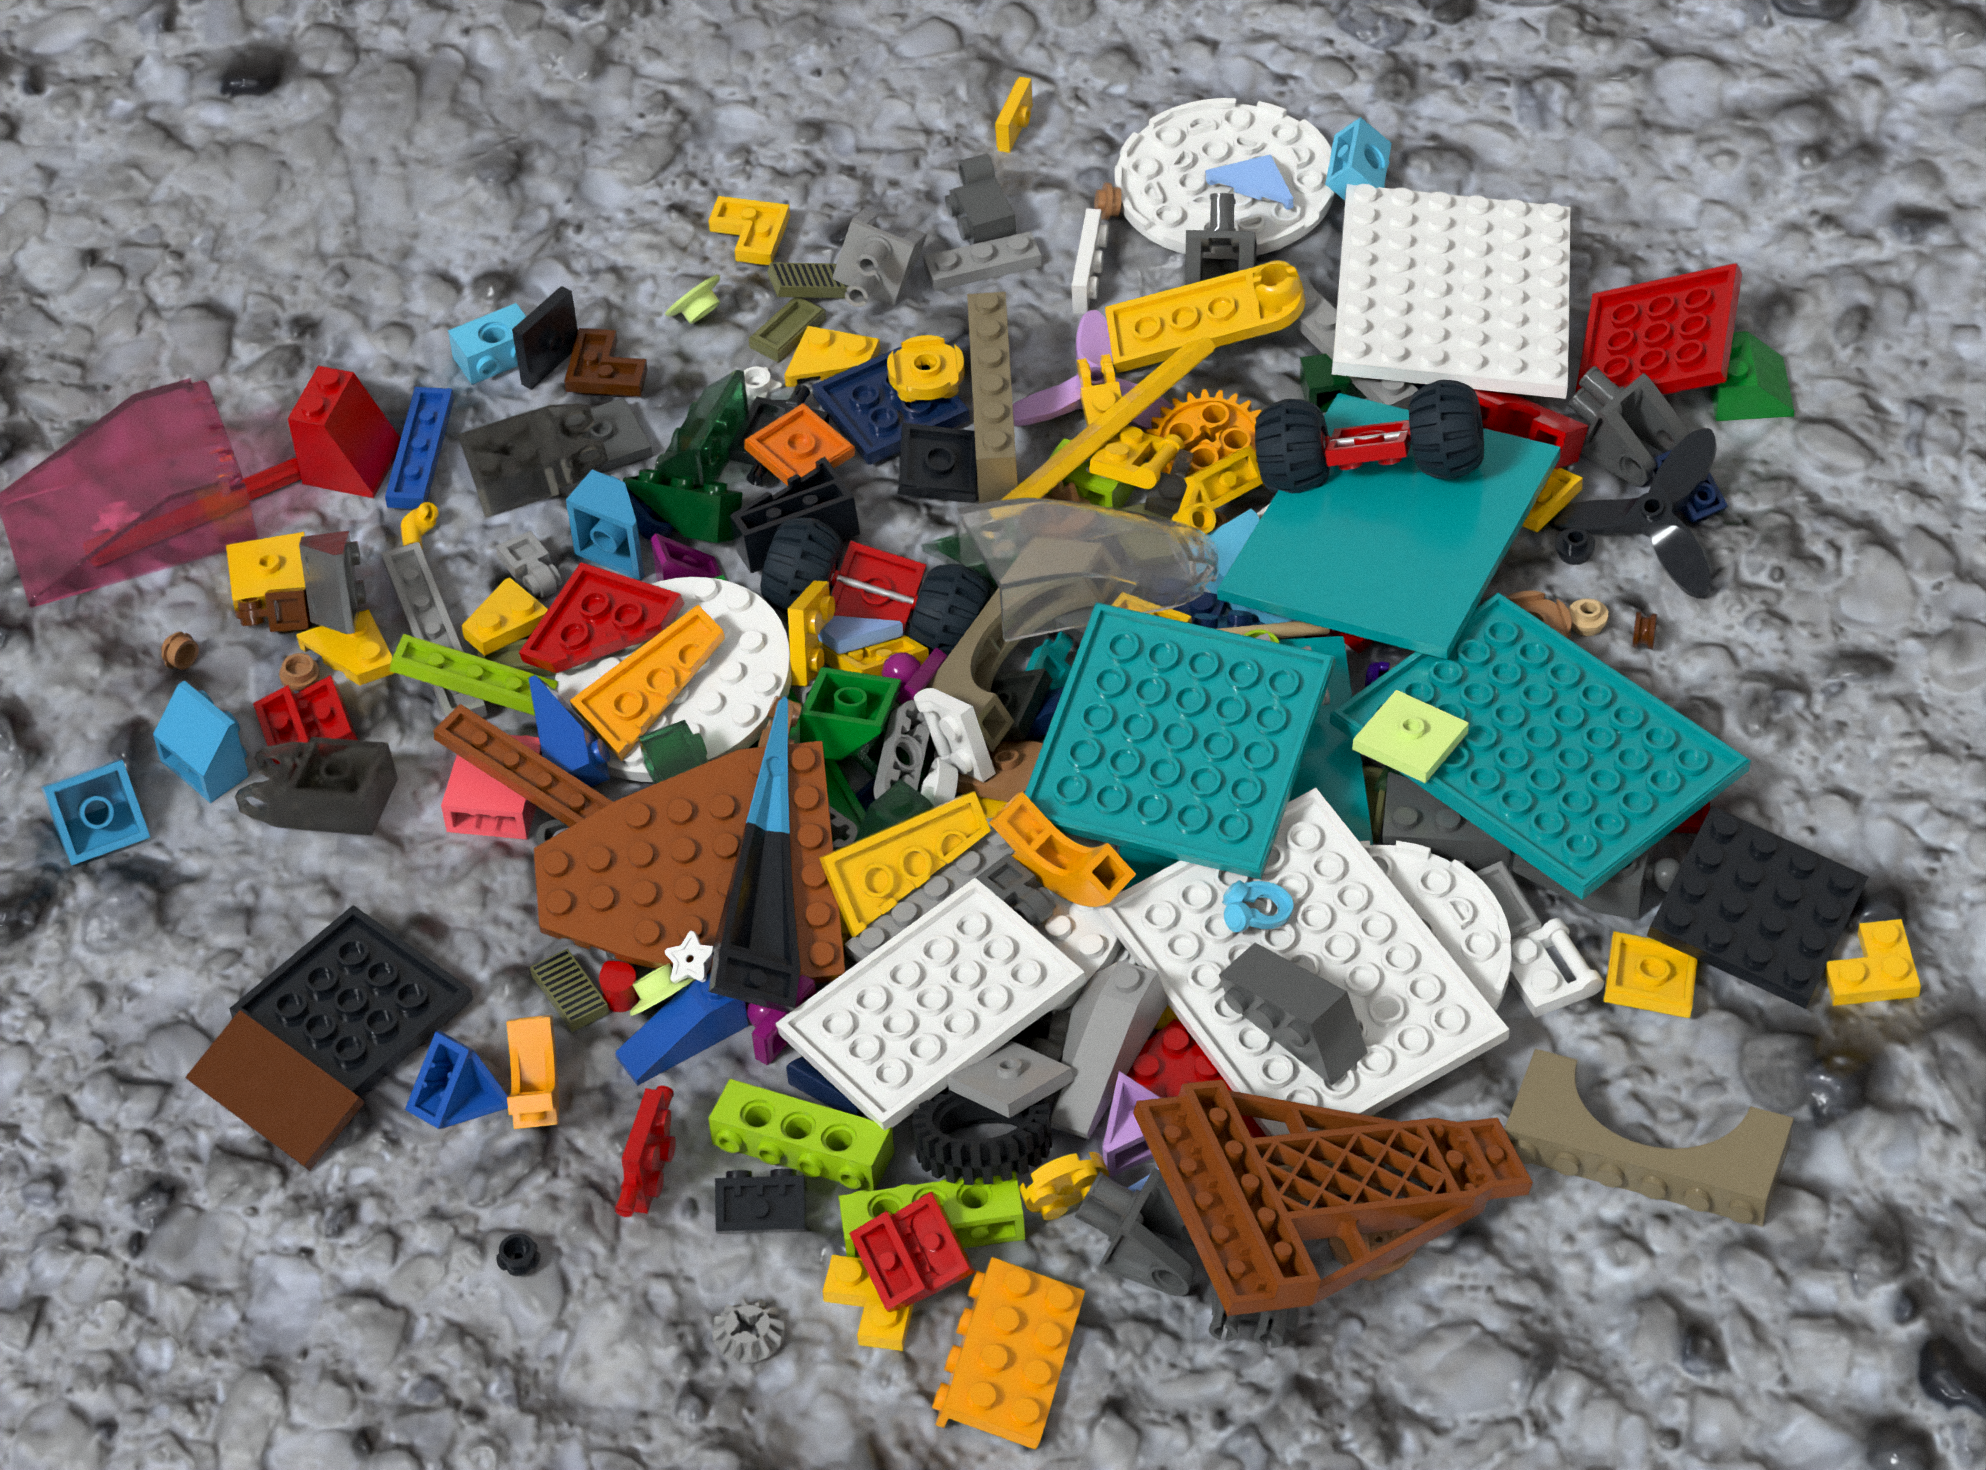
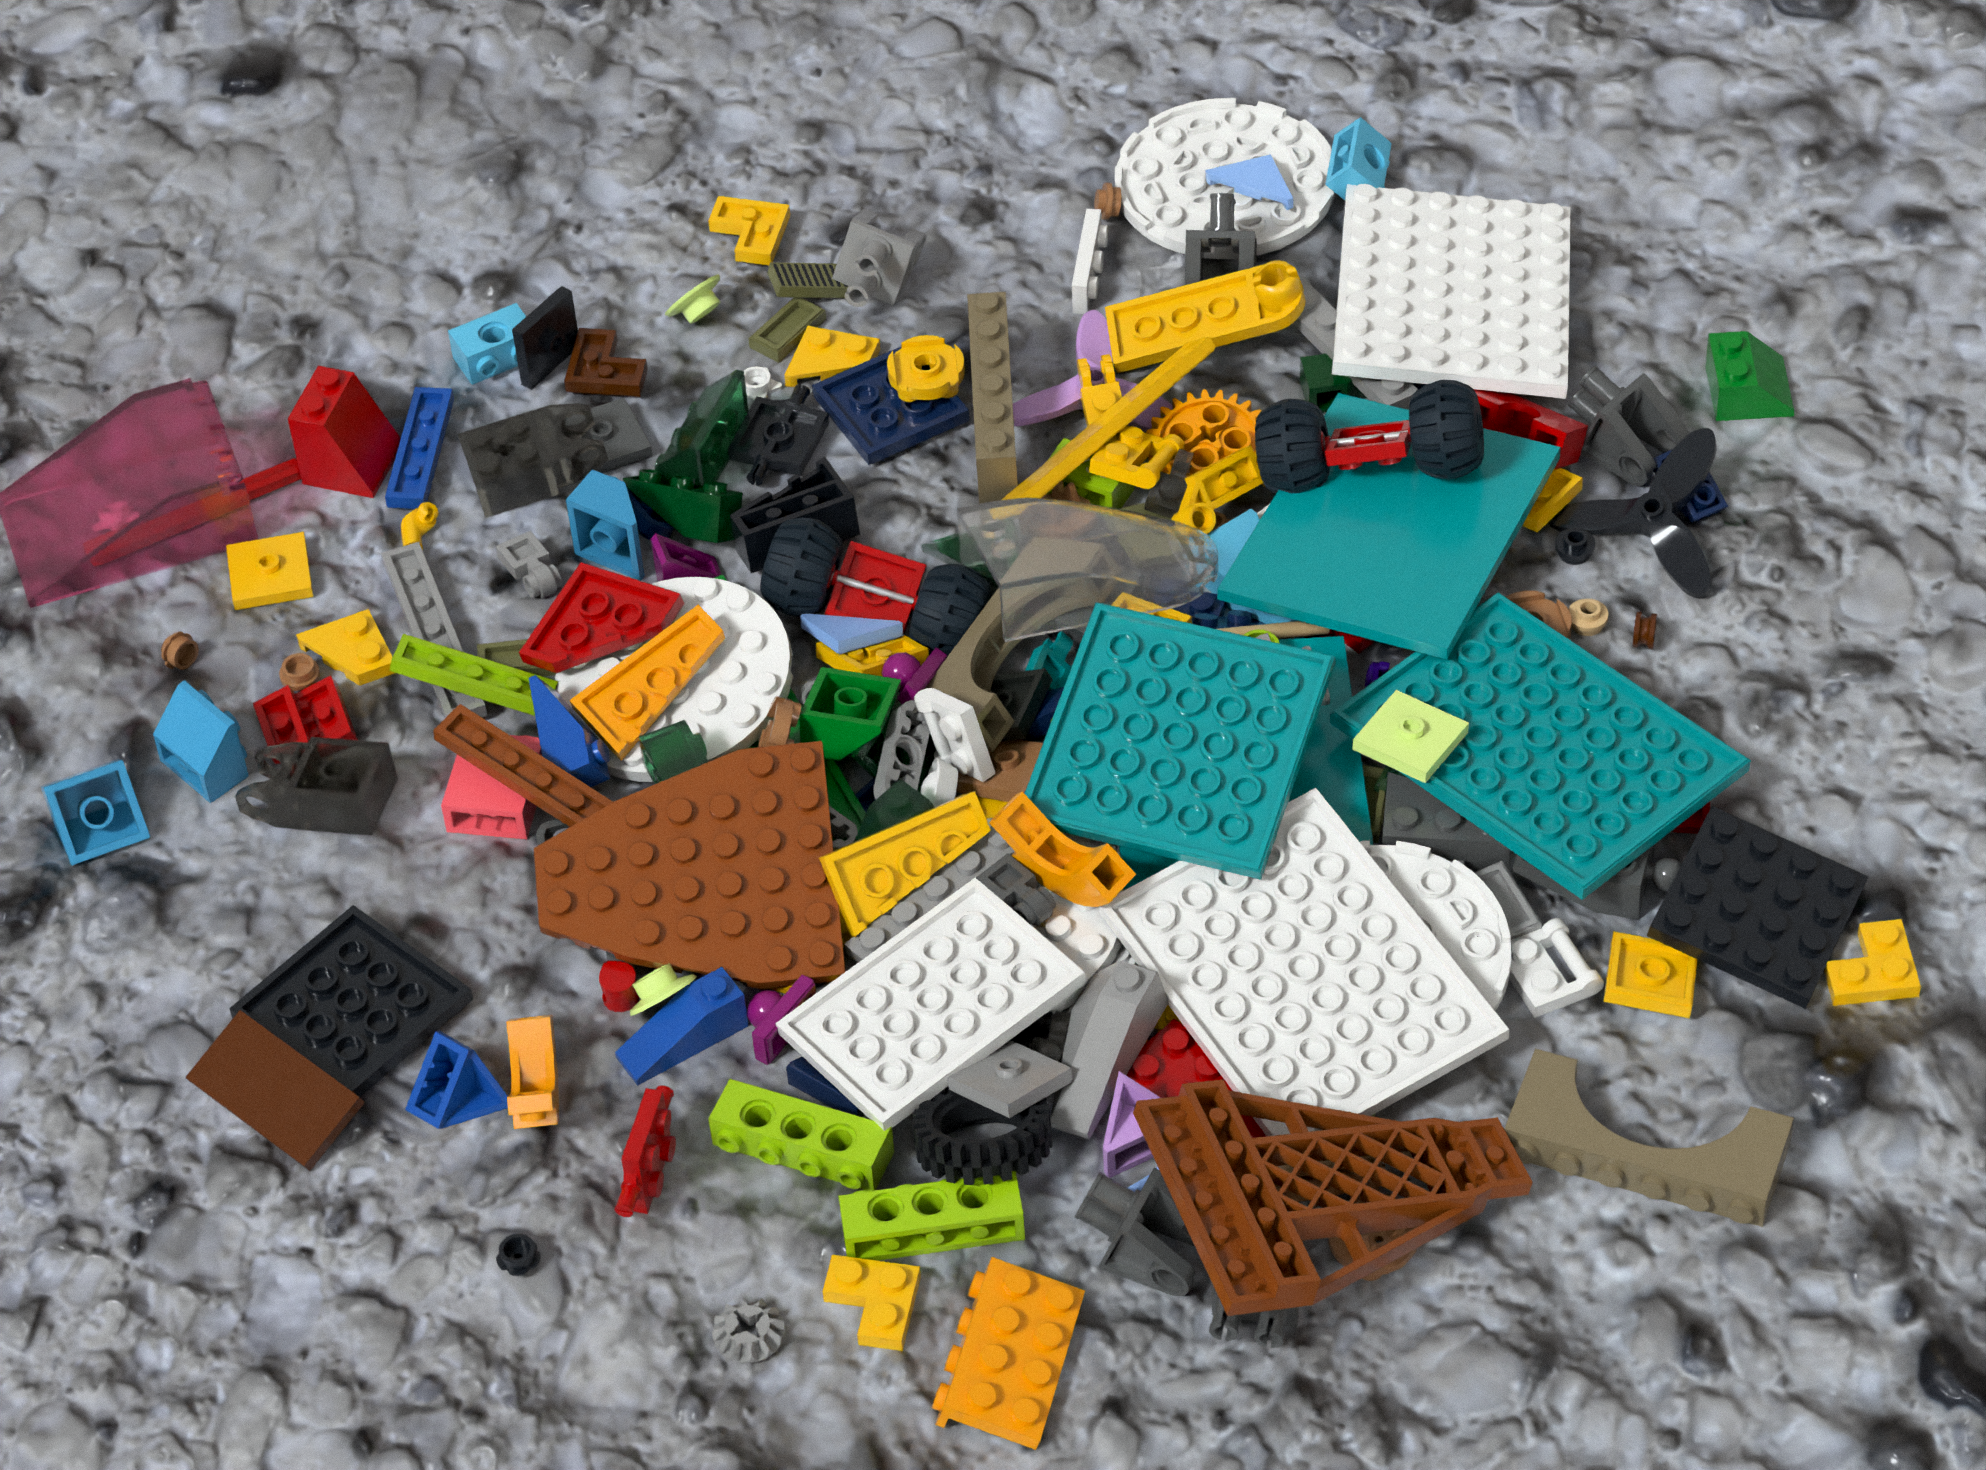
(285, 610): reddish brown plate -> none
(331, 580): dark grey slope -> none
(503, 618): yellow wing -> none
(569, 990): olive tile -> none
(701, 959): white plate -> none
(757, 930): black plate -> none
(760, 1203): black bracket -> none
(796, 443): orange tile -> none
(805, 621): yellow plate -> none
(911, 1252): red slope -> none
(937, 463): black plate -> none
(980, 203): dark grey hinge -> none
(982, 261): light grey plate -> none
(1014, 114): yellow plate -> none
(1061, 1184): yellow plate -> none
(1240, 916): medium azure piece -> none
(1295, 1010): dark grey wedge -> none
(1666, 328): red plate -> none

